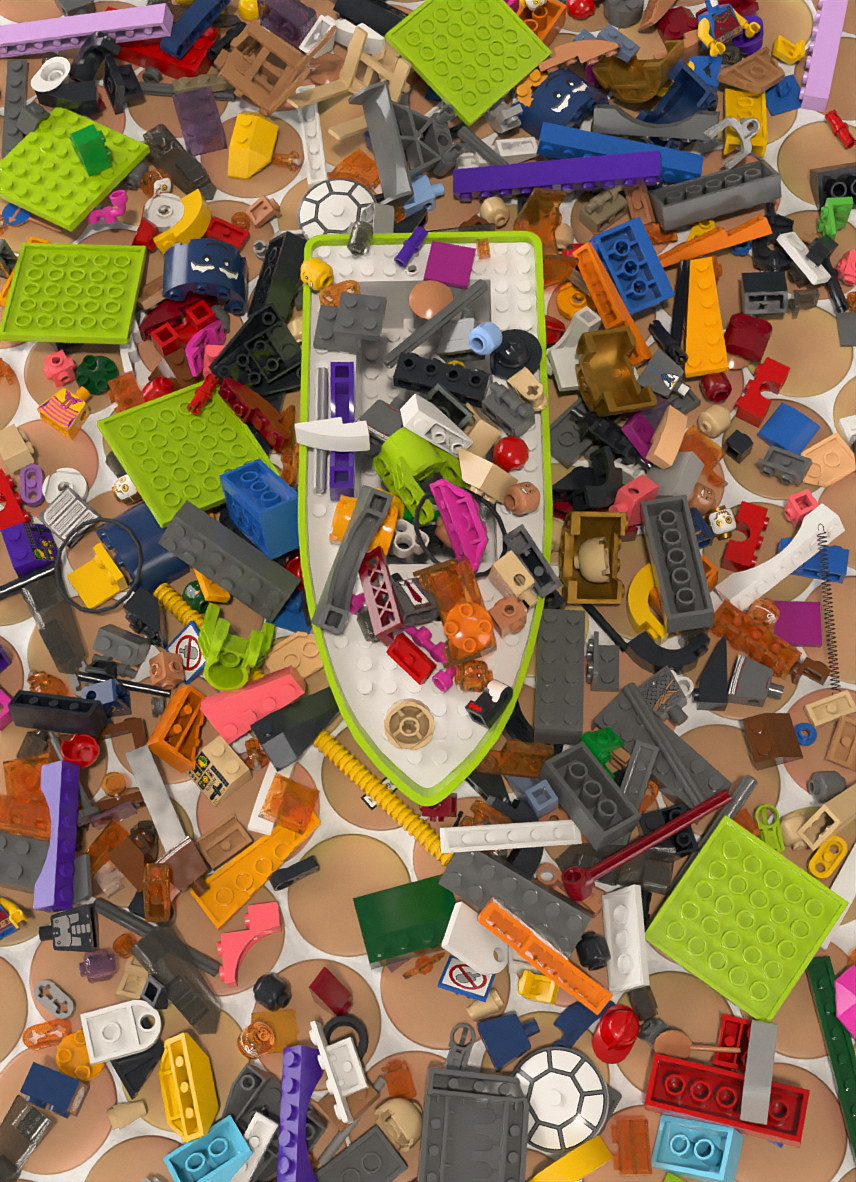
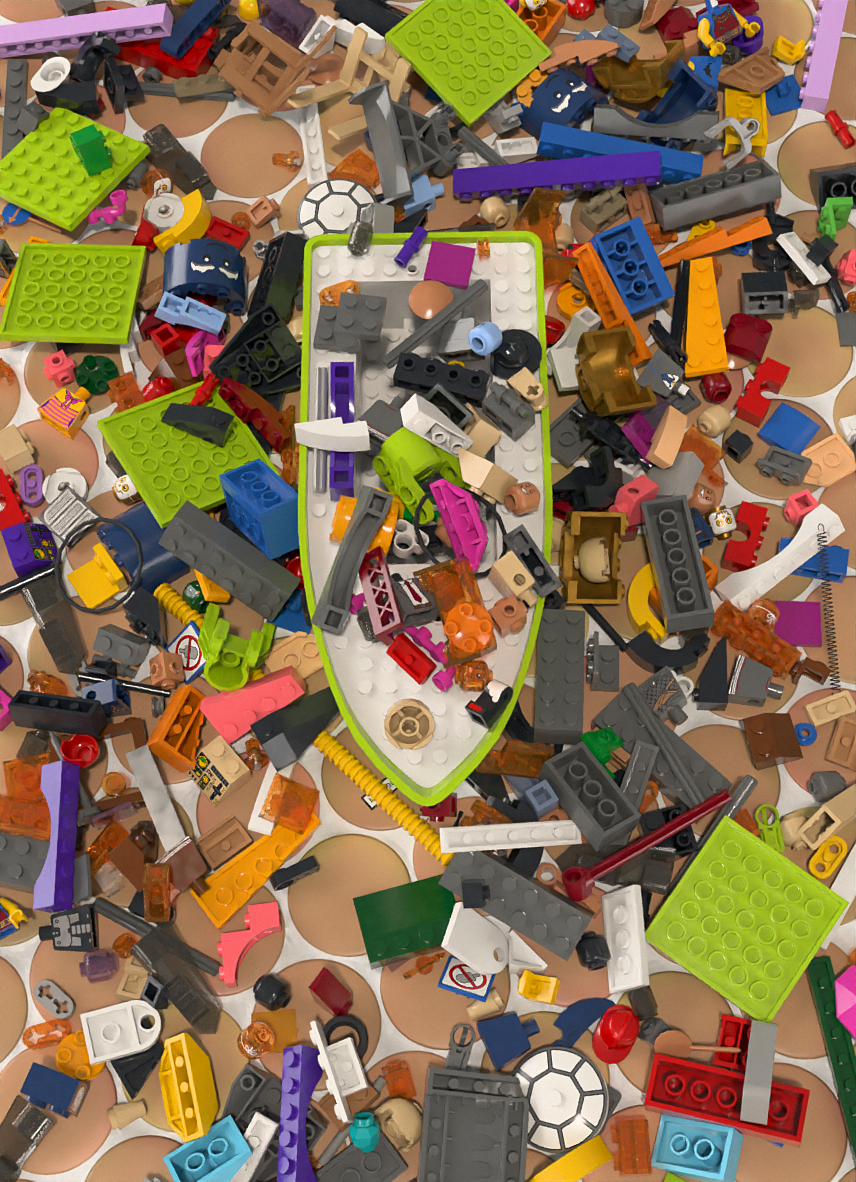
(189, 312): none -> light blue slope
(199, 121): clear purple brick -> none
(200, 421): none -> black slope
(251, 144): yellow wedge -> none
(316, 274): yellow head -> none
(365, 1131): none -> teal rock
(475, 893): none -> black plate
(510, 453): red hair -> none
(544, 956): orange slope -> none

